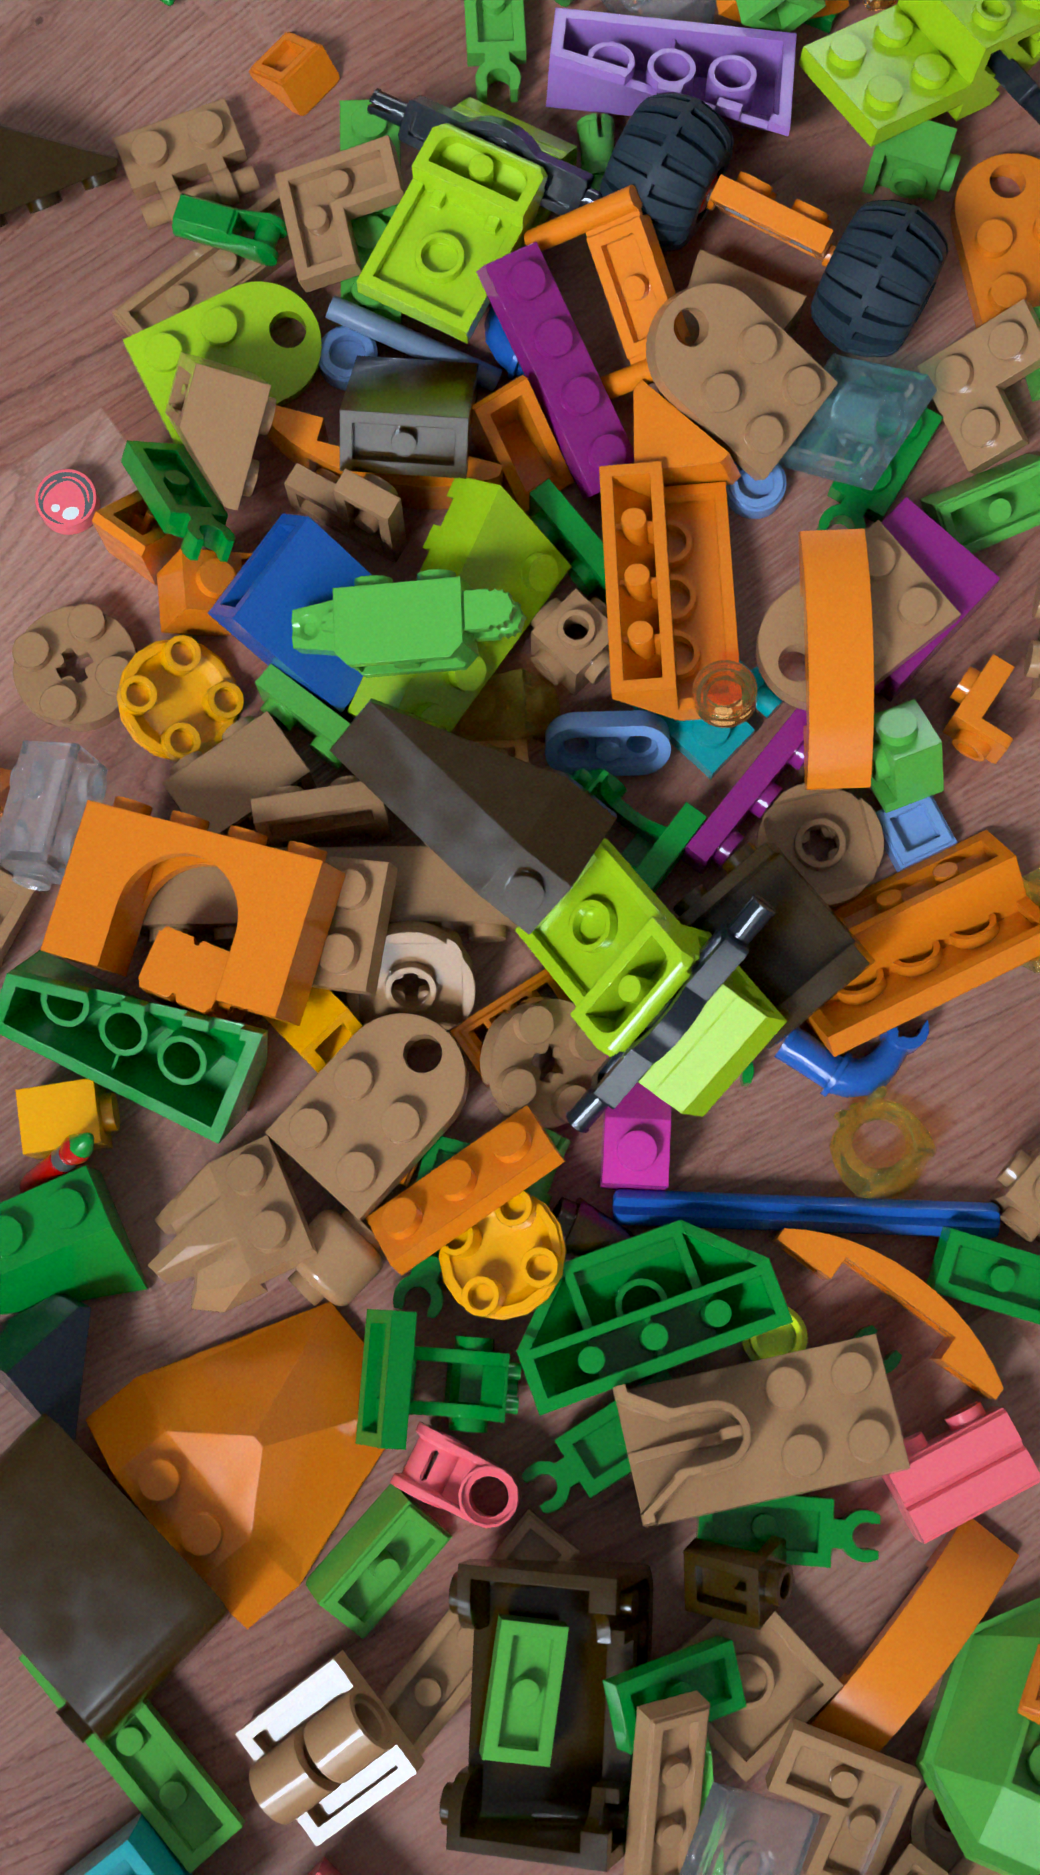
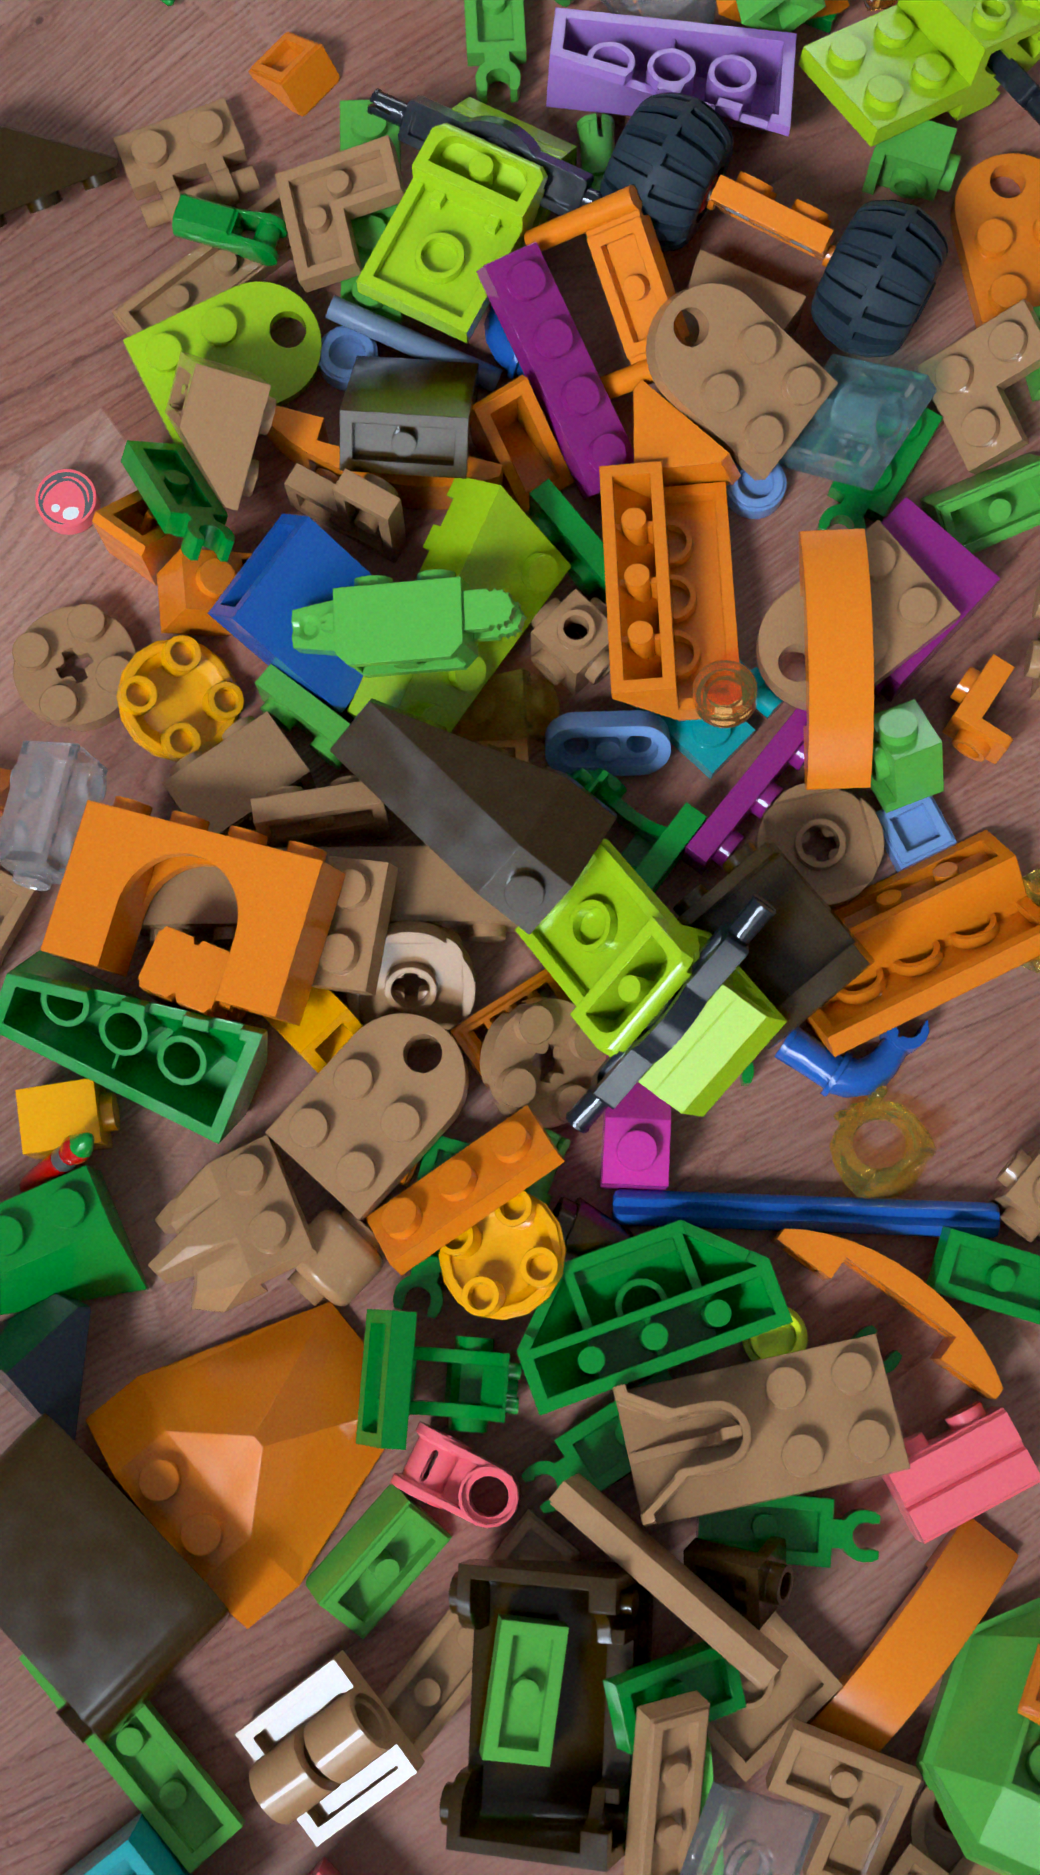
(669, 1580): none -> medium nougat tile

